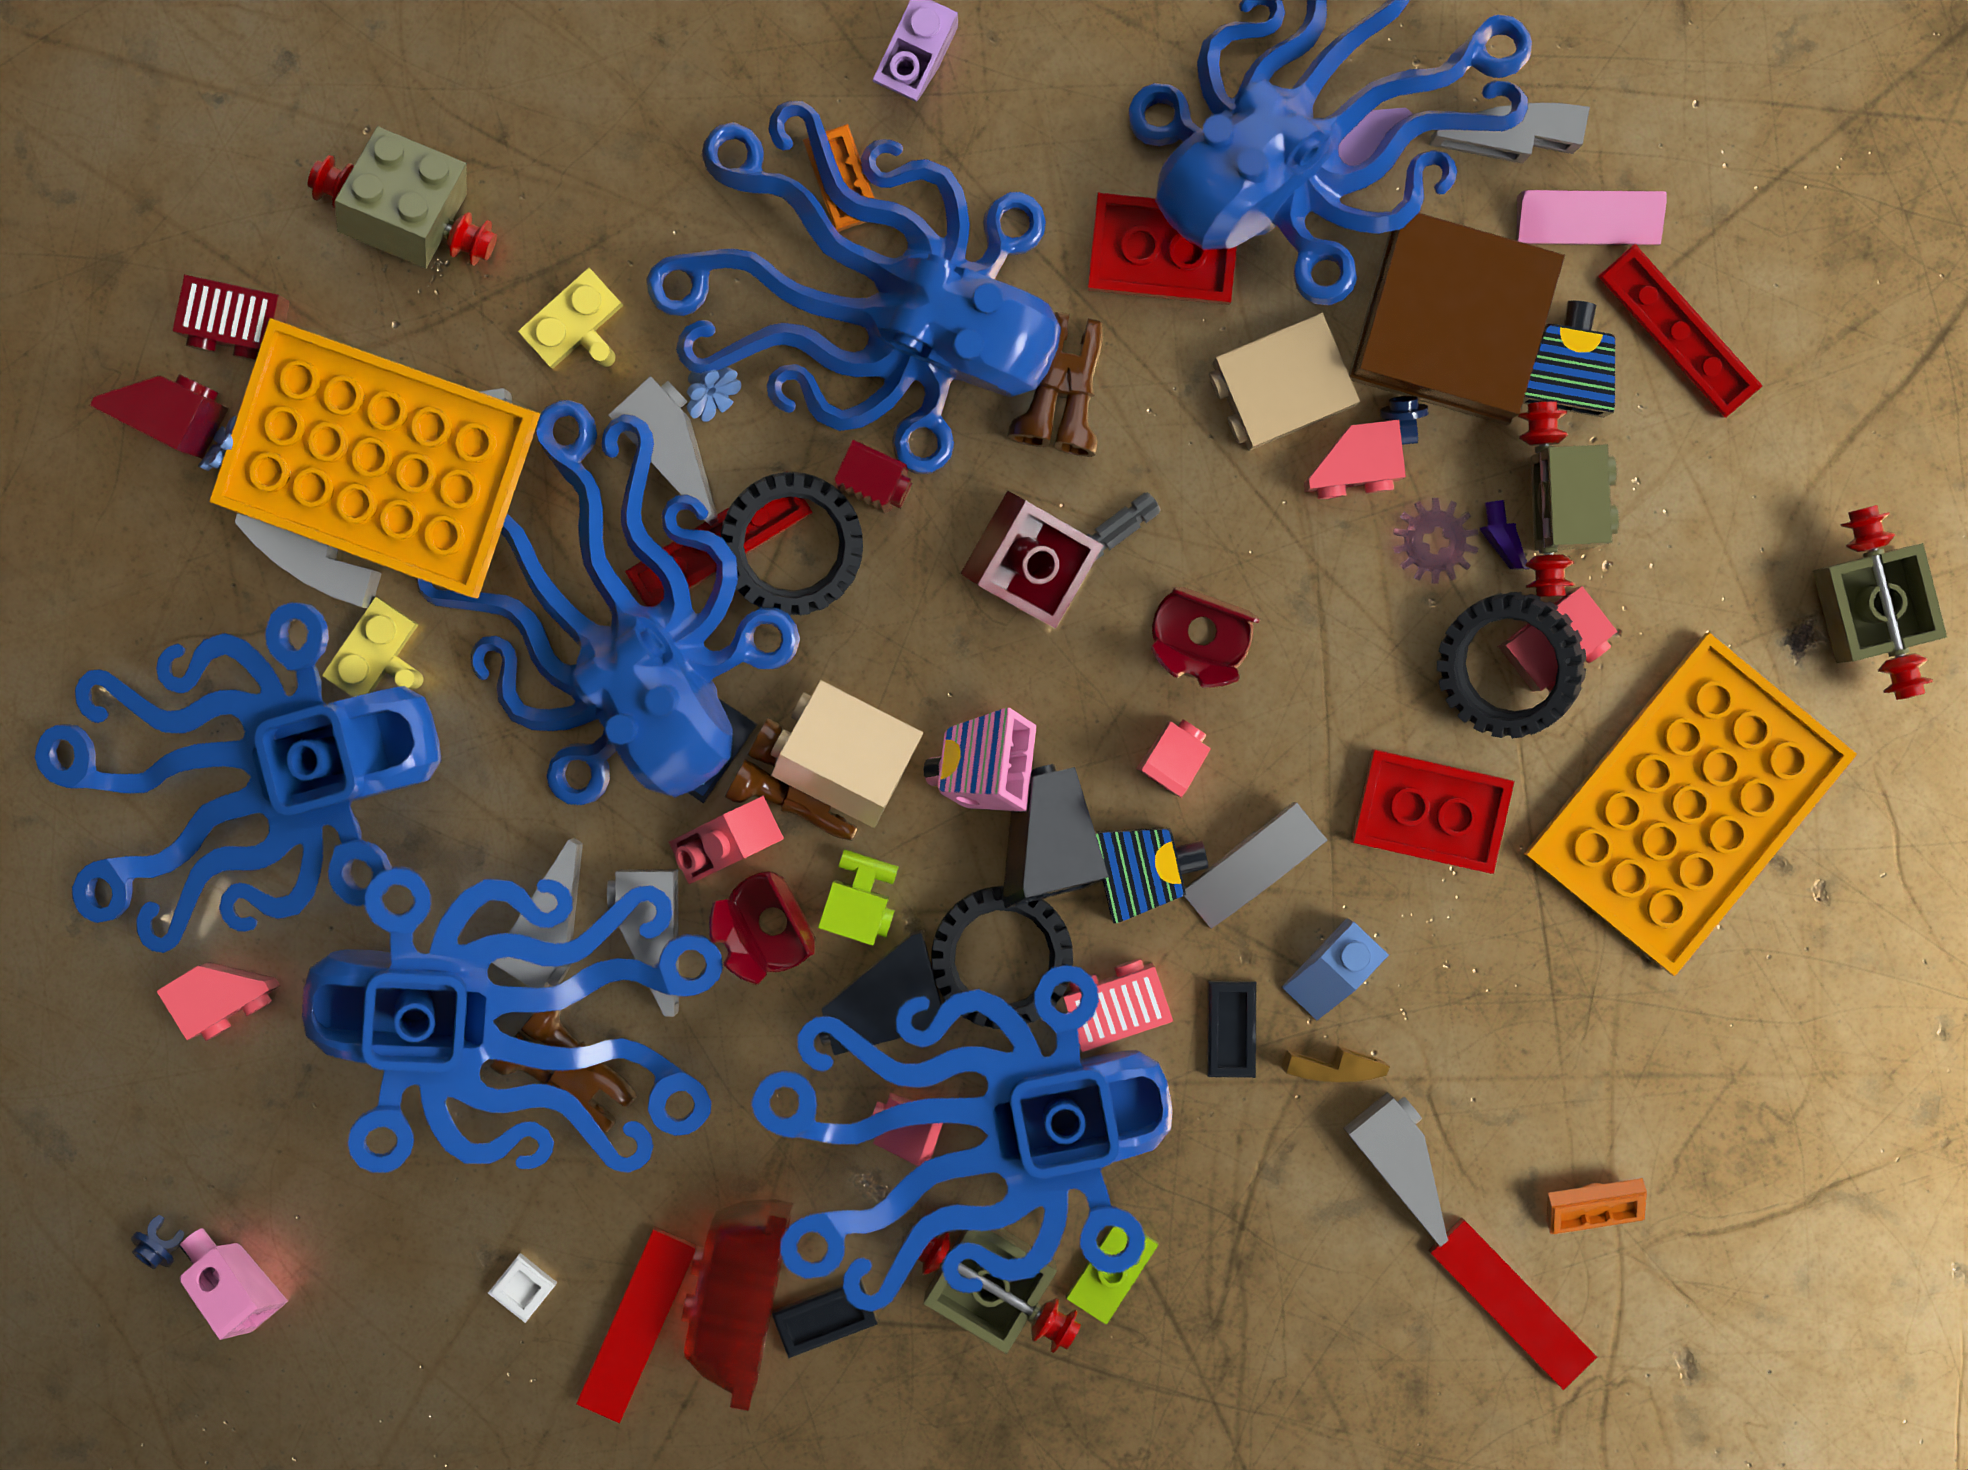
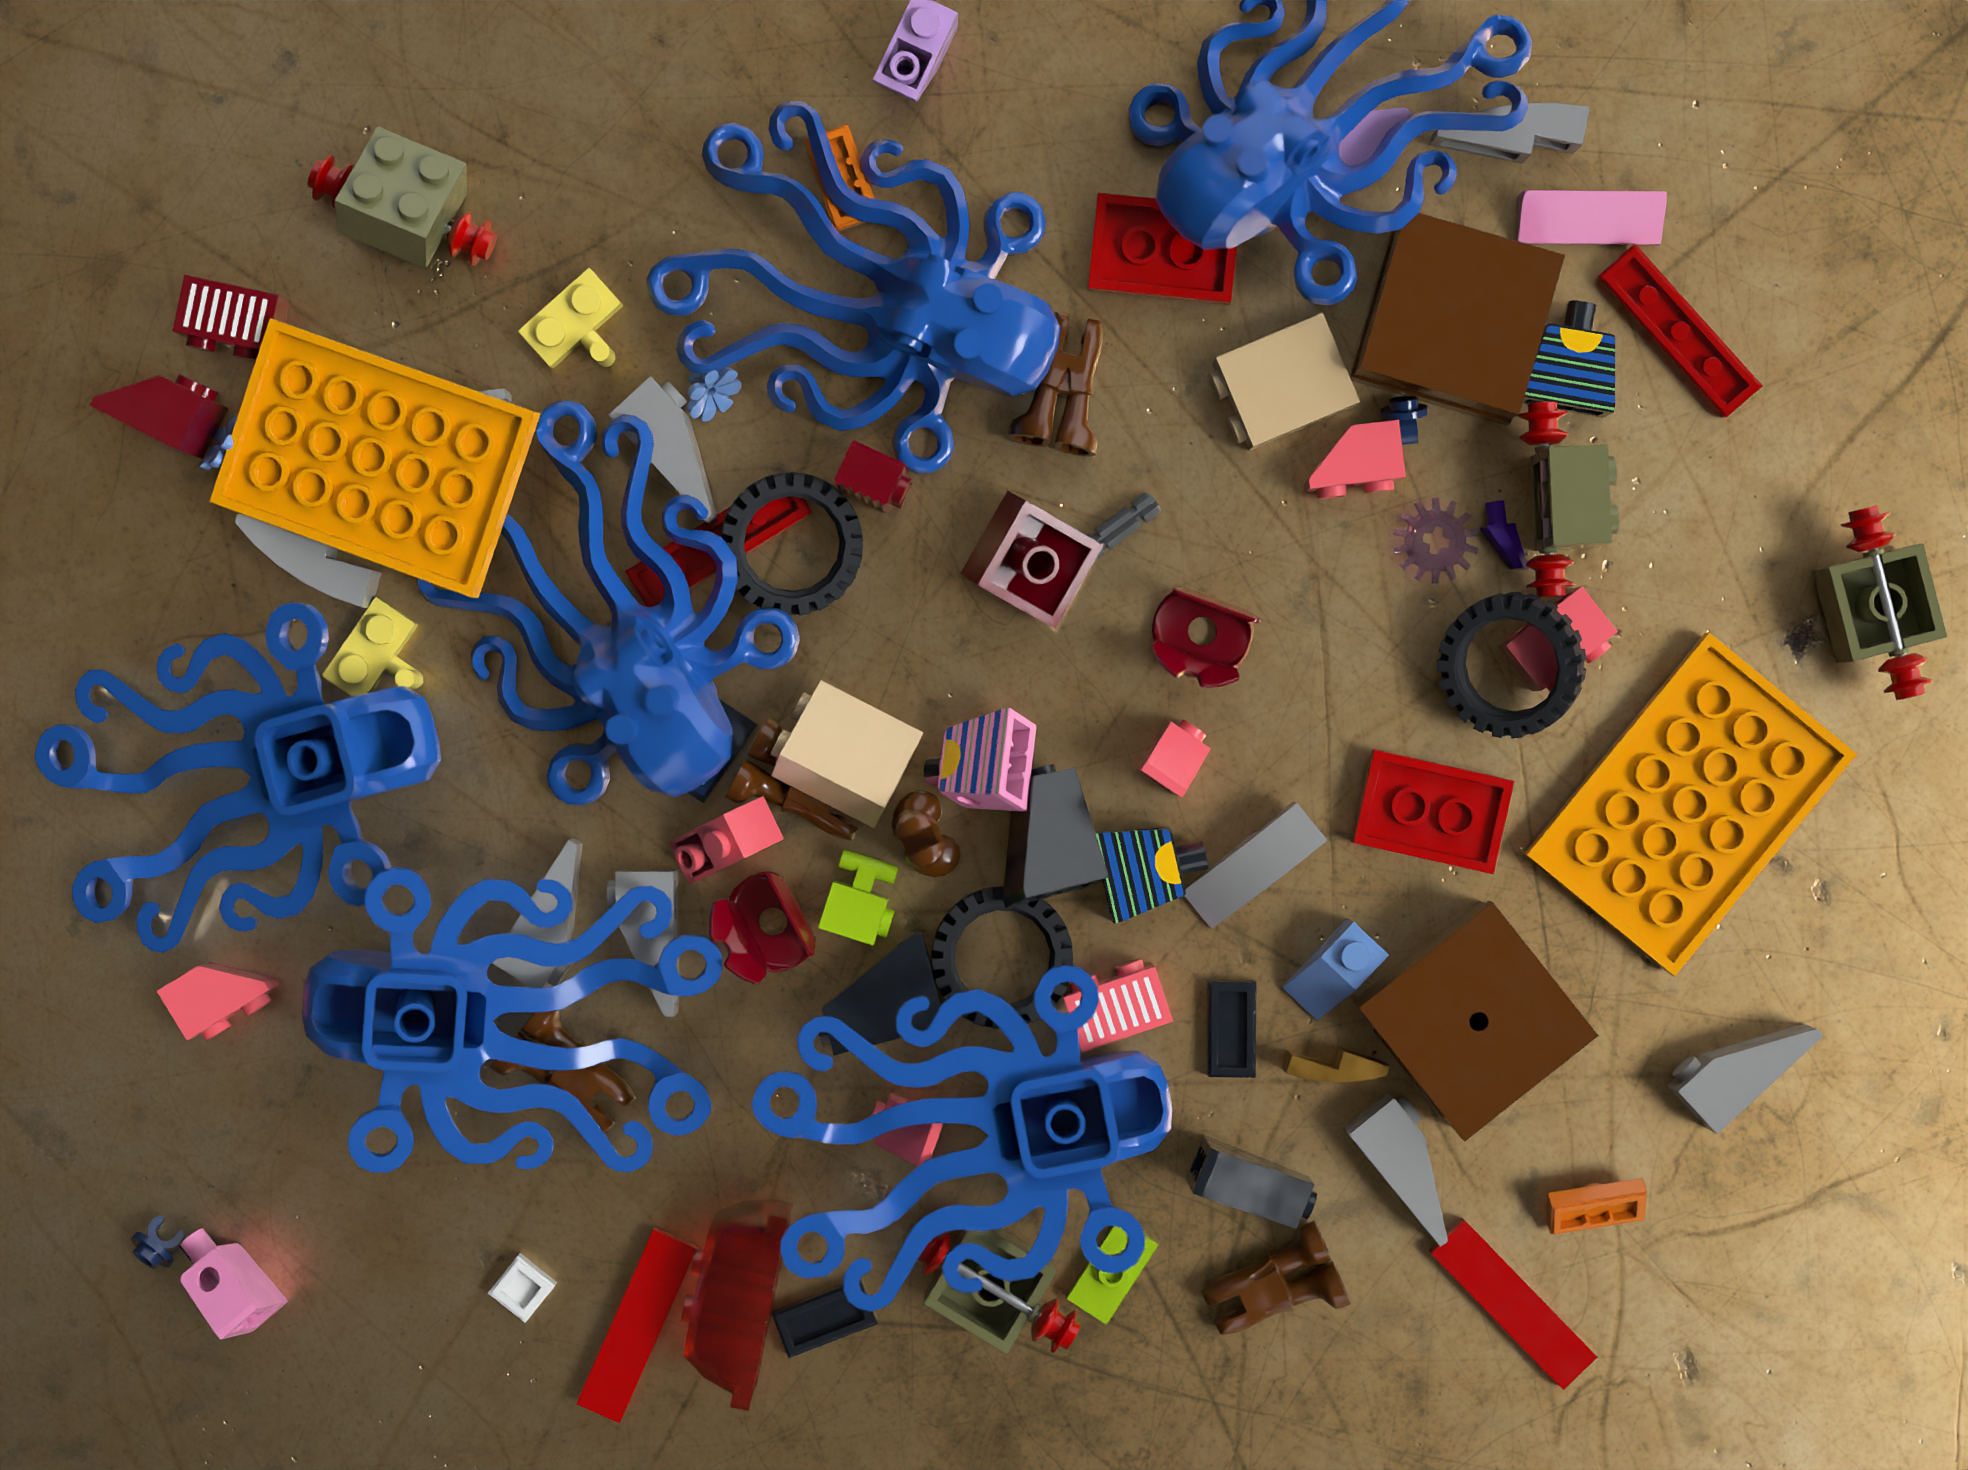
(917, 828): none -> reddish brown piece
(1250, 1183): none -> black slope
(1266, 1288): none -> reddish brown piece
(1474, 1018): none -> reddish brown container
(1732, 1077): none -> light grey slope

